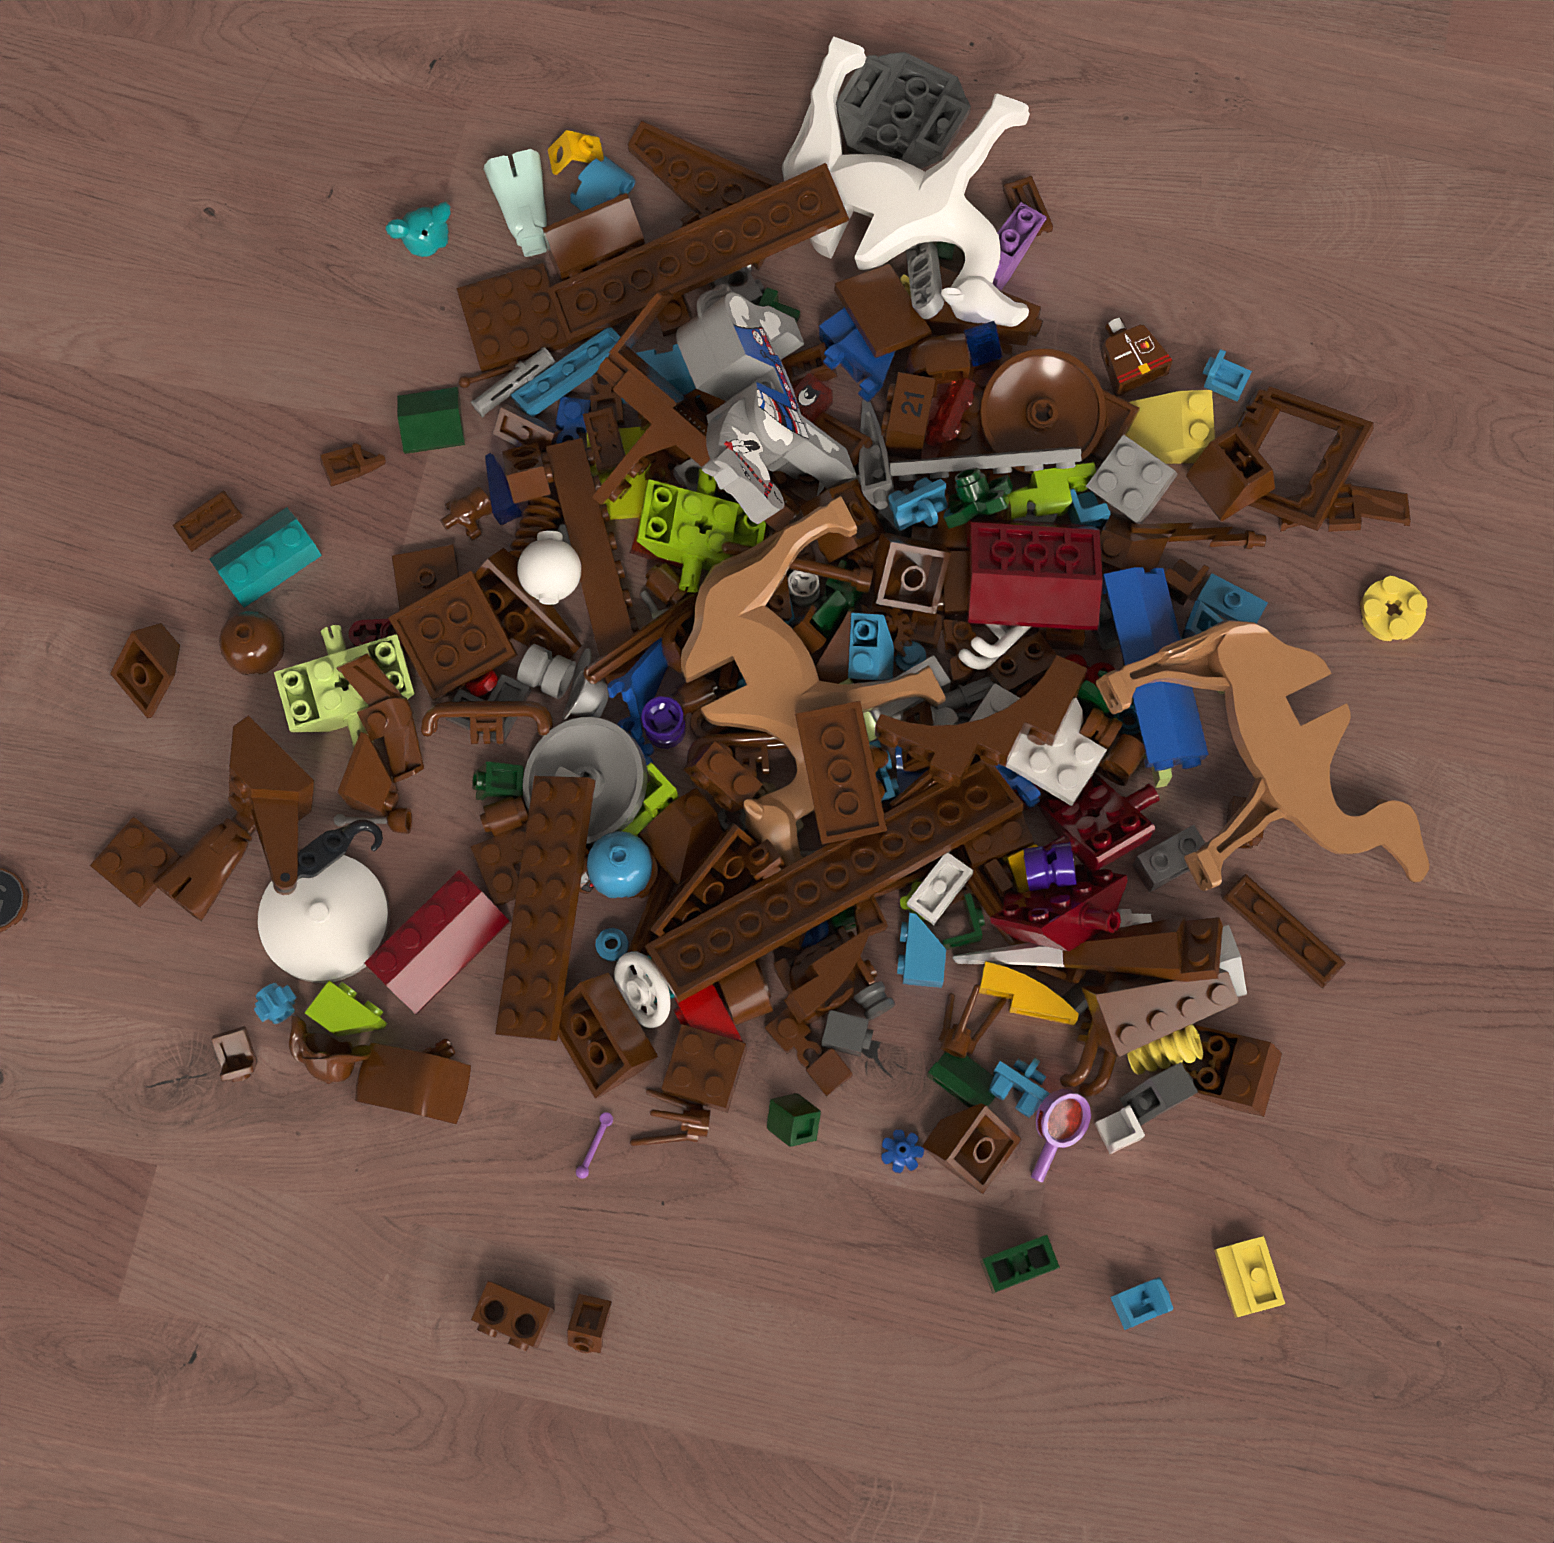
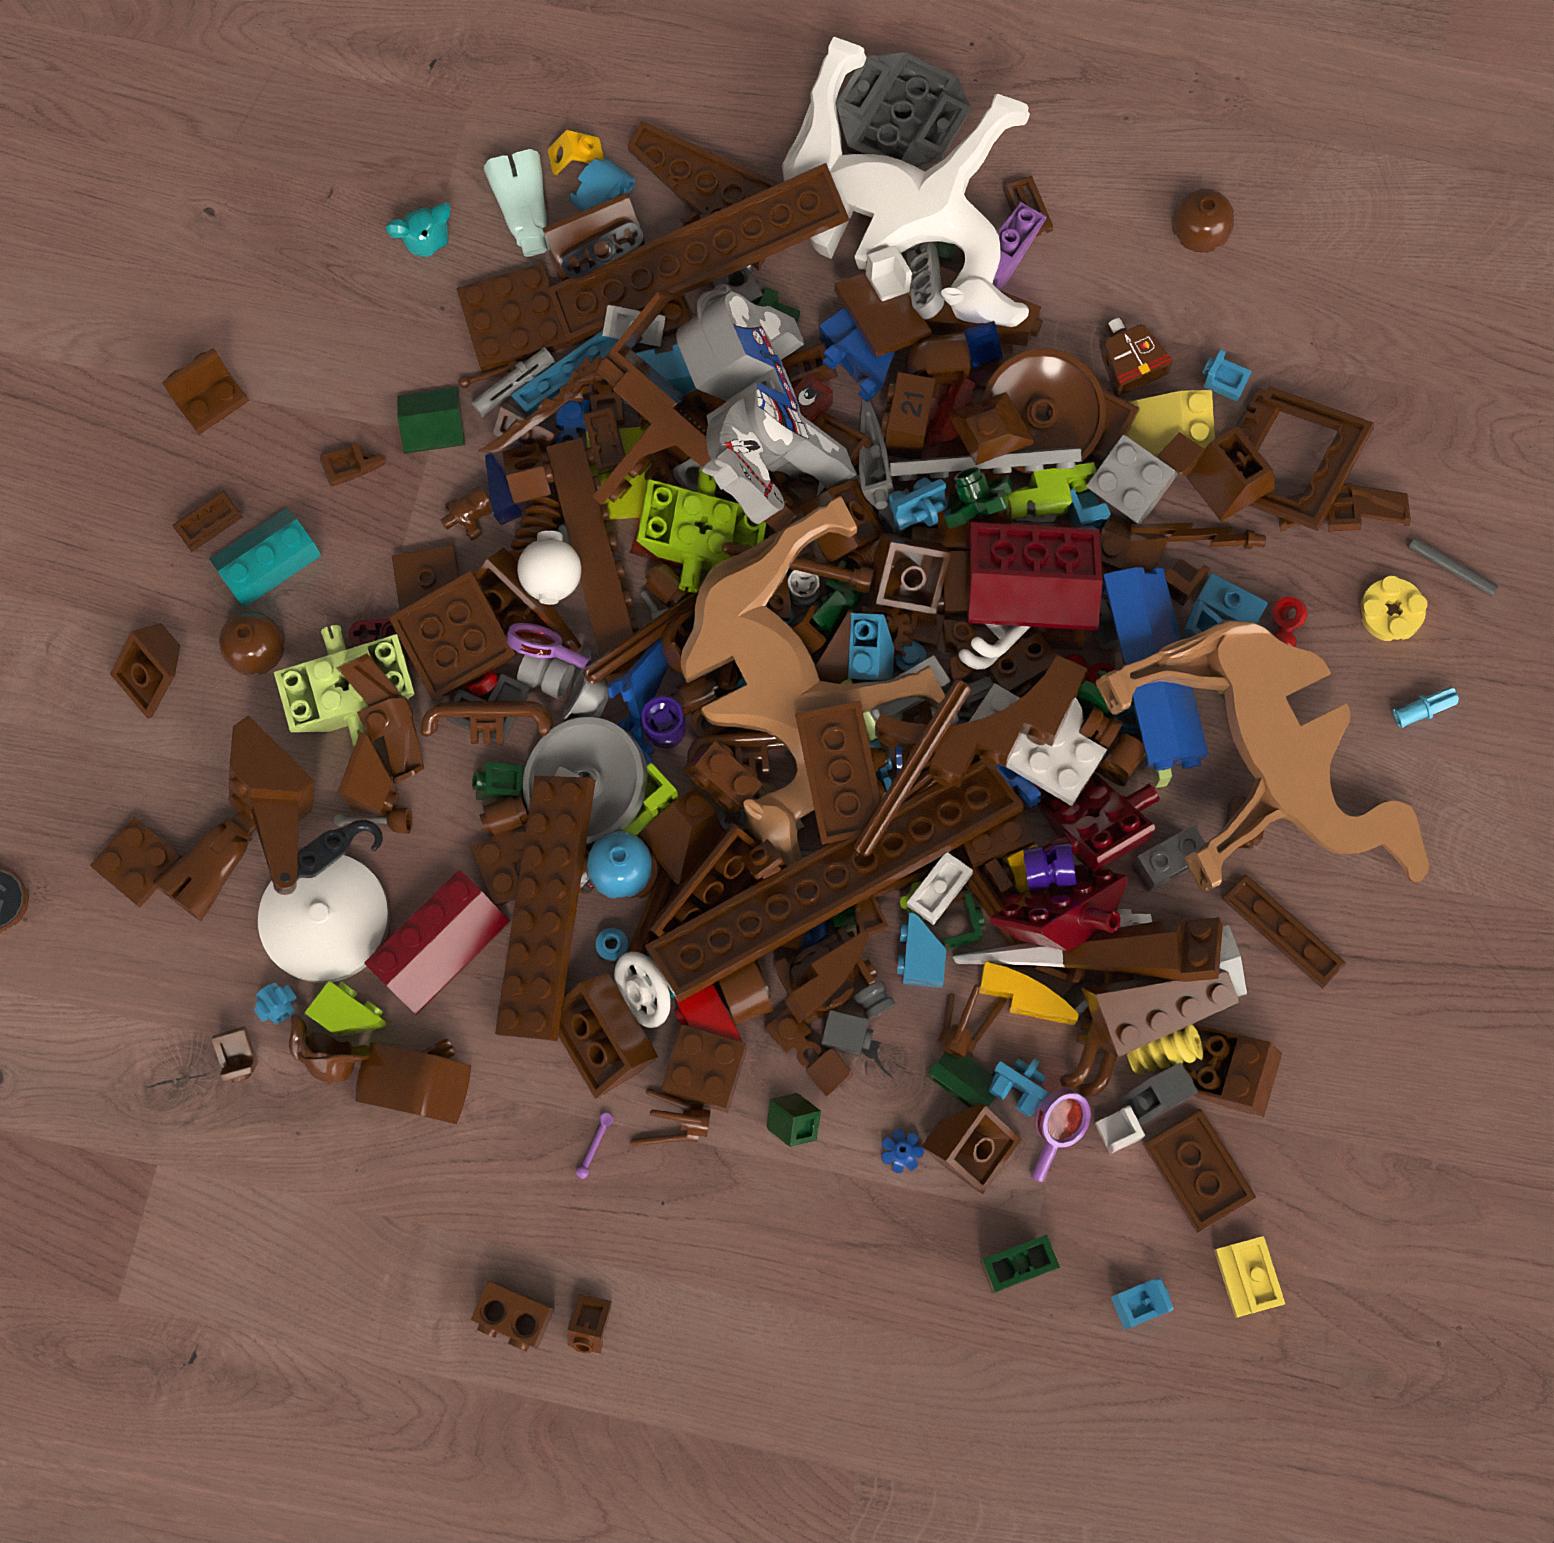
(205, 391): none -> reddish brown bracket
(542, 643): none -> medium lavender piece
(573, 391): none -> reddish brown sword
(613, 253): none -> black beam
(620, 319): none -> white plate
(888, 273): none -> white panel
(912, 767): none -> reddish brown axle
(991, 428): none -> reddish brown slope
(1181, 454): none -> reddish brown slope
(1199, 1170): none -> reddish brown tile
(1203, 220): none -> reddish brown cylinder
(1280, 616): none -> red plate
(1425, 707): none -> medium azure axle
(1453, 567): none -> dark grey bar

